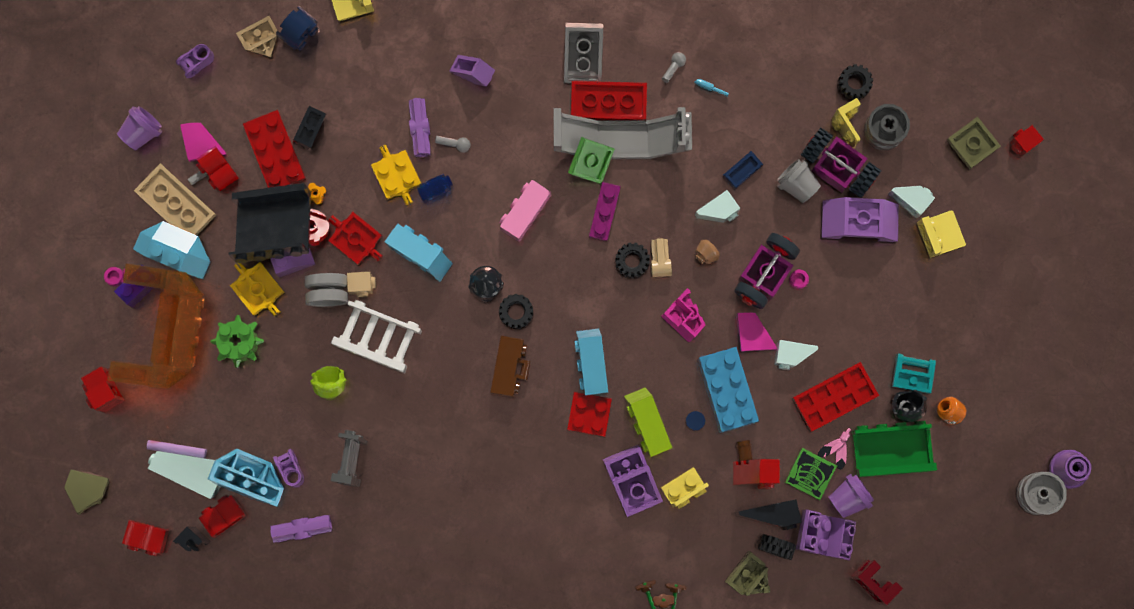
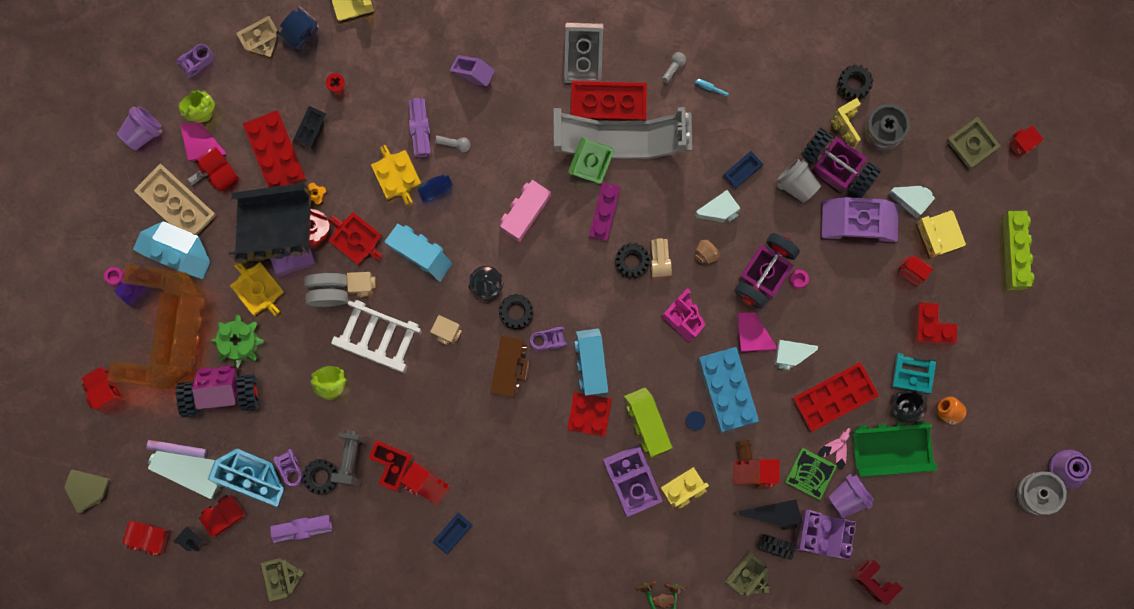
(197, 107): none -> lime hair
(216, 389): none -> brick
(279, 578): none -> olive slope
(308, 474): none -> black tyre
(338, 79): none -> red bush
(396, 464): none -> red brick
(424, 483): none -> red wedge
(445, 330): none -> tan brick
(452, 533): none -> dark blue tile
(550, 339): none -> medium lavender piece
(914, 270): none -> red brick
(927, 328): none -> red brick
(1017, 250): none -> lime brick

